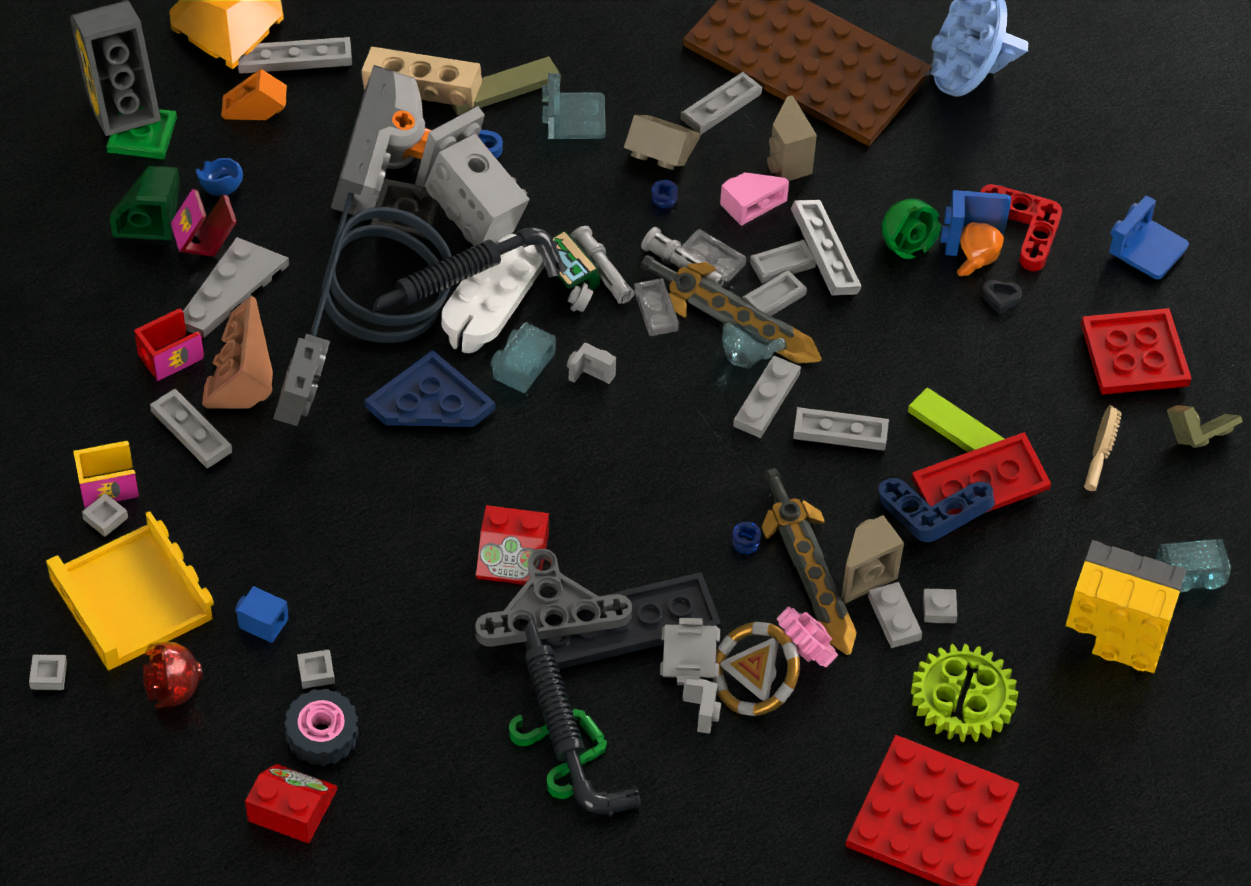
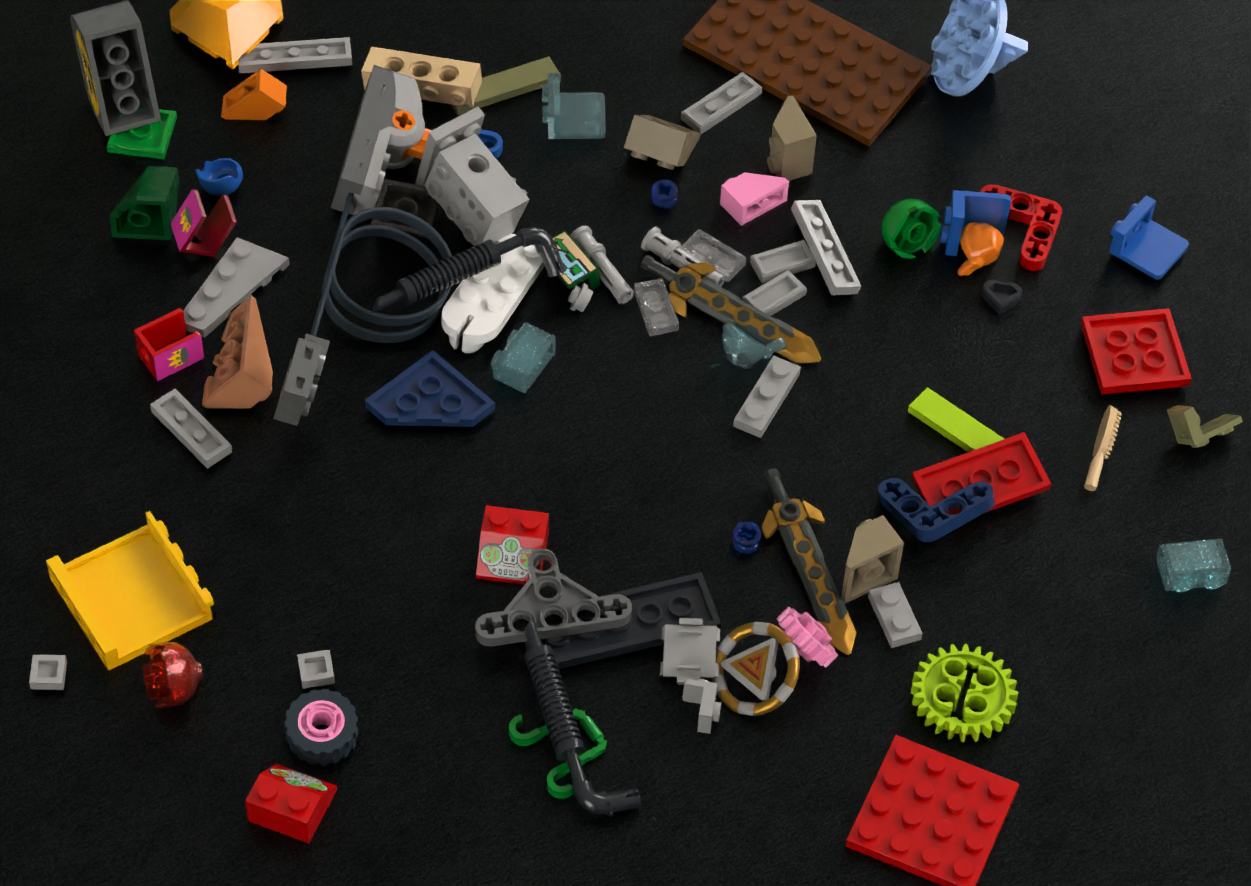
(105, 514): light grey plate -> none
(106, 460): yellow piece -> none
(262, 614): blue brick -> none
(593, 362): light grey bracket -> none
(841, 428): light grey plate -> none
(940, 605): light grey plate -> none
(1125, 604): yellow piece -> none

